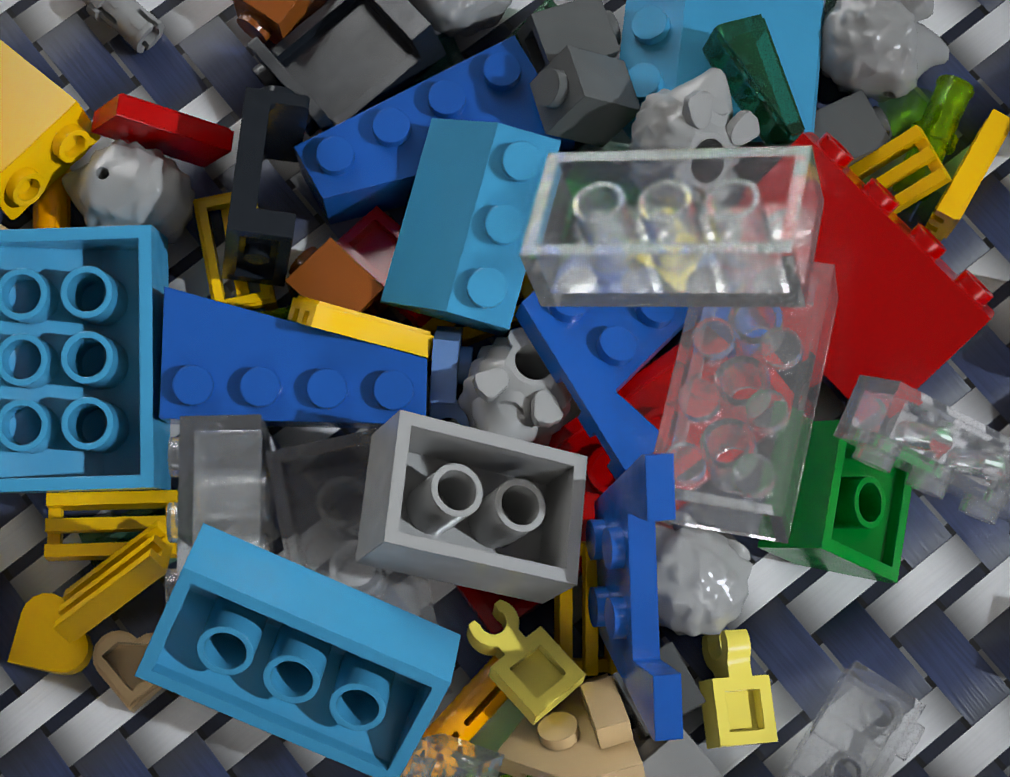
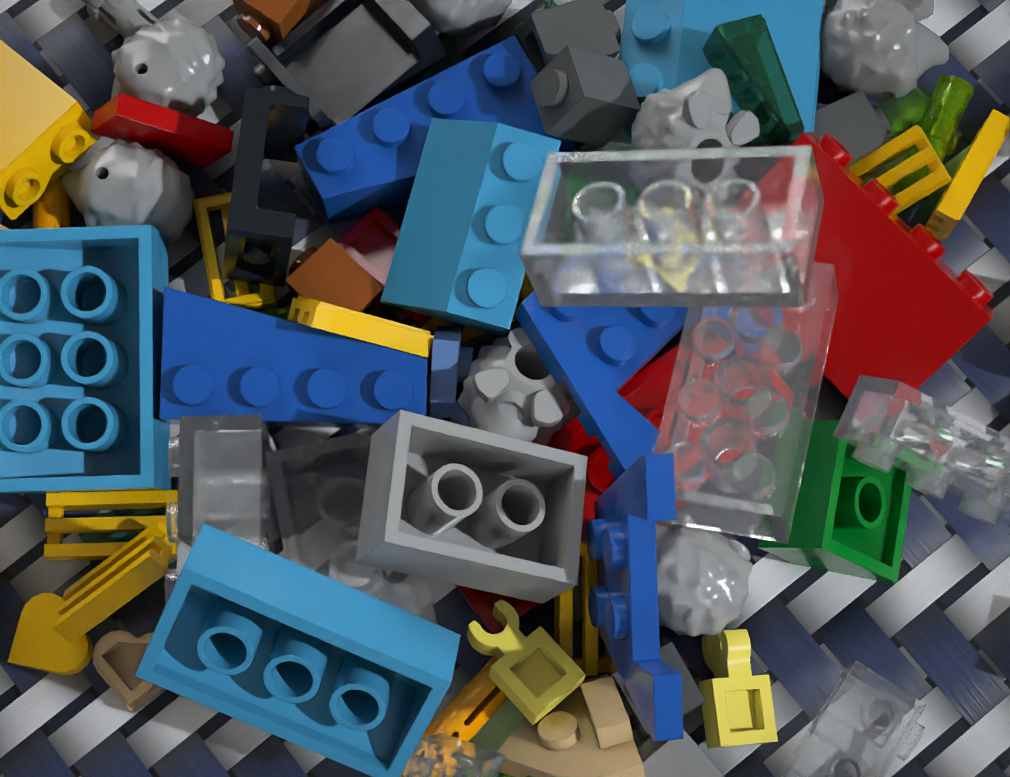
(170, 66): none -> light grey animal

